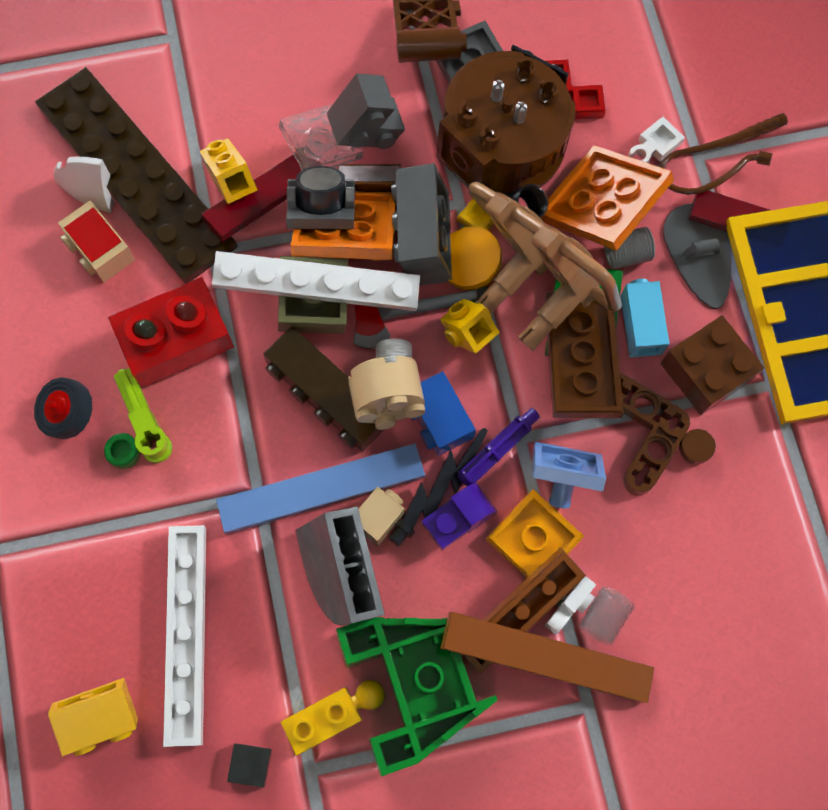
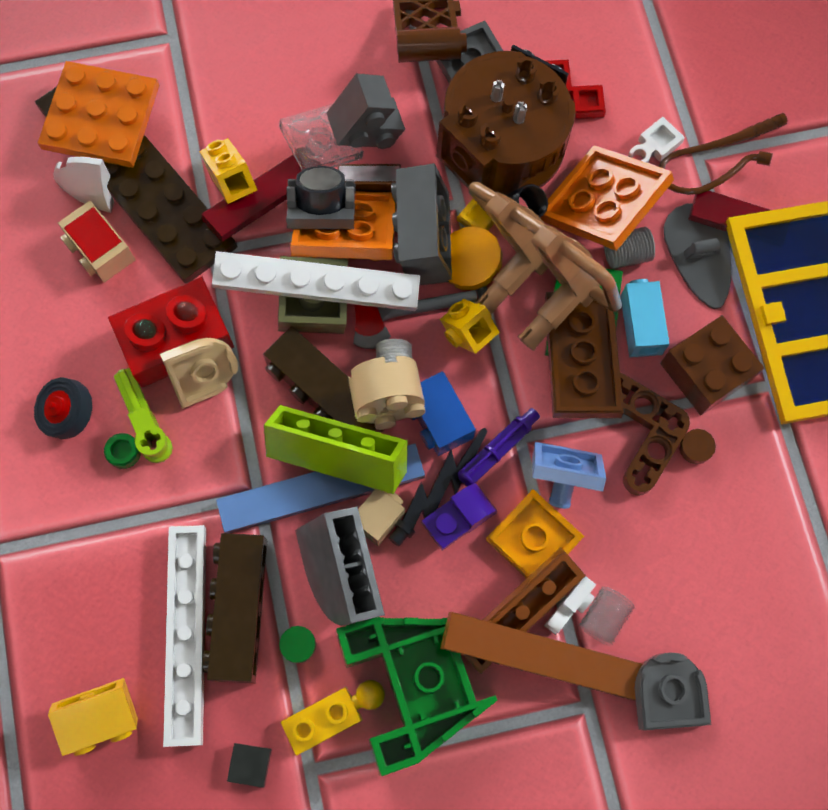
(99, 114): none -> orange plate
(200, 369): none -> tan tile
(237, 608): none -> dark brown brick
(297, 644): none -> green tile
(336, 448): none -> lime brick
(671, 693): none -> dark grey tile

